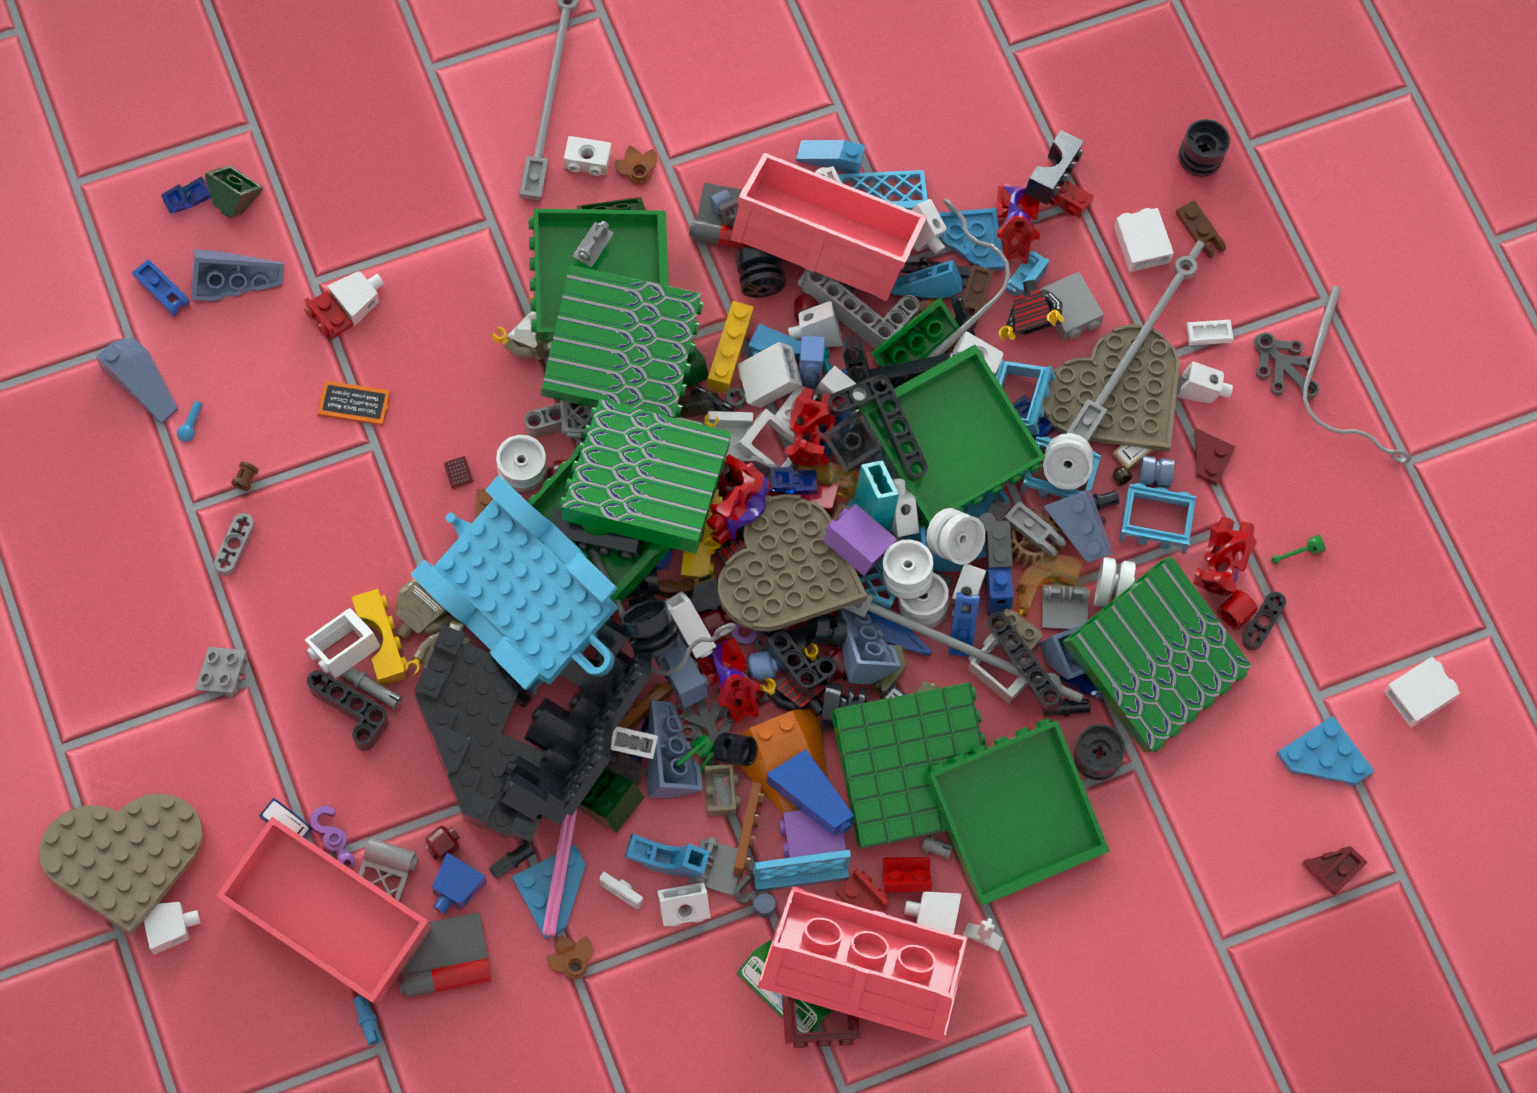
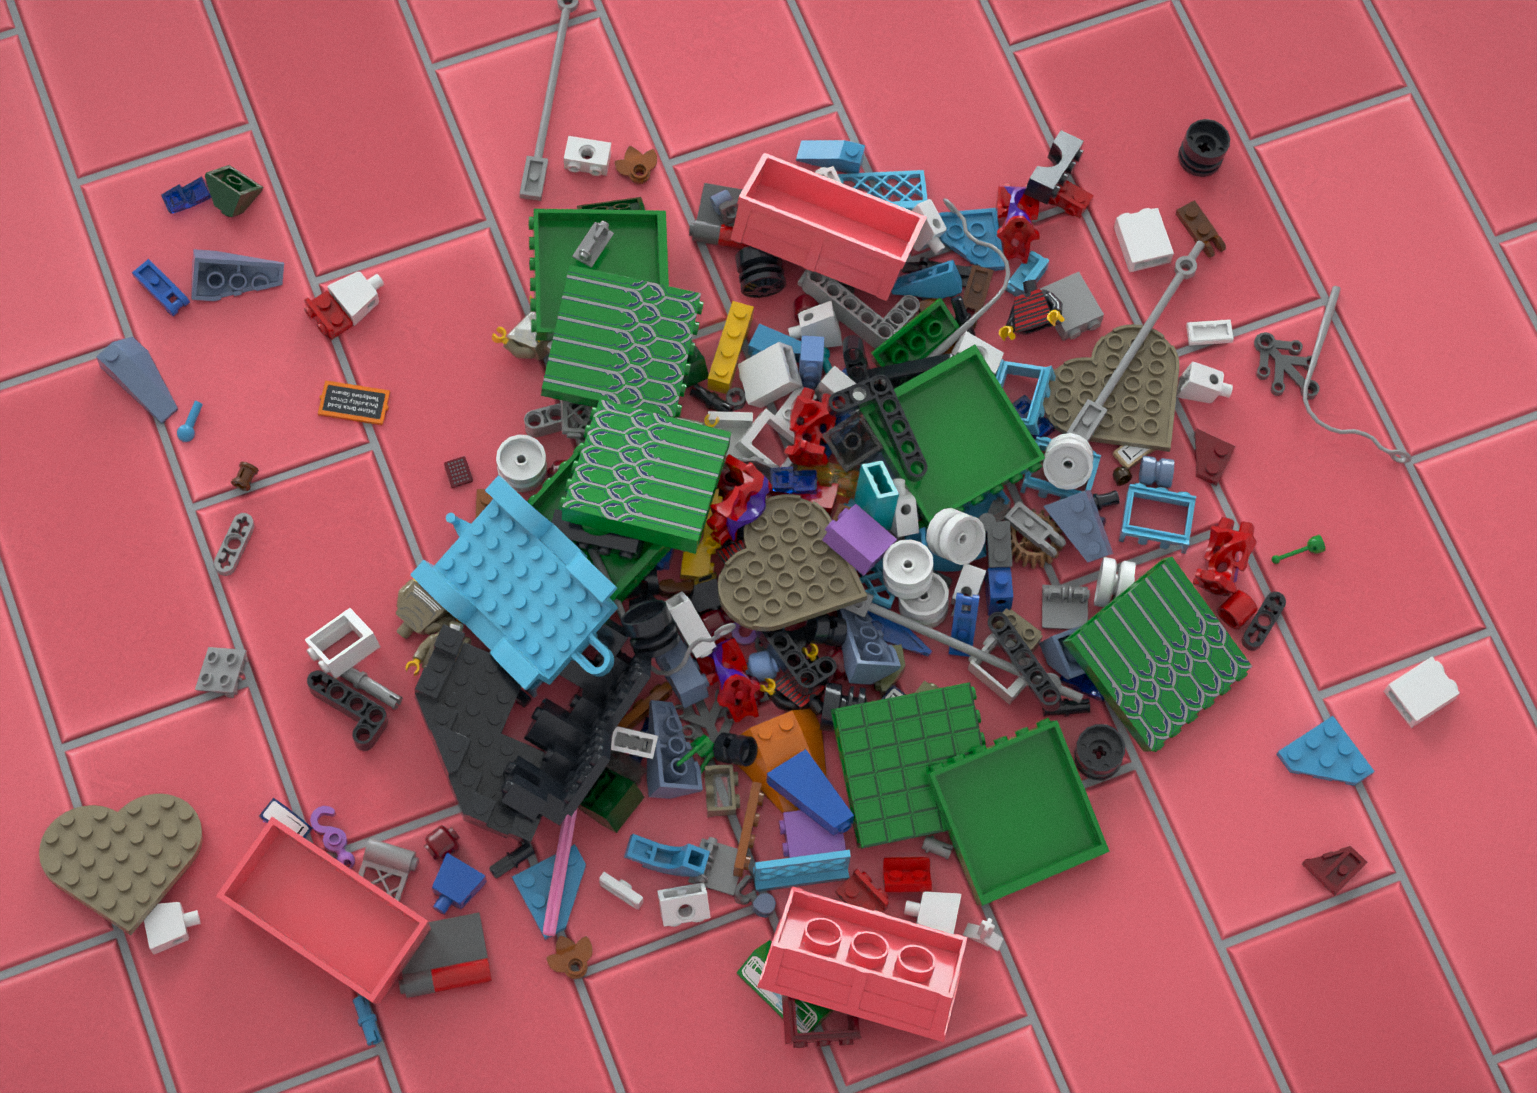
(387, 662): yellow arch -> none
(696, 404): clear smoke hinge -> none
(1048, 570): clear yellow arch -> none

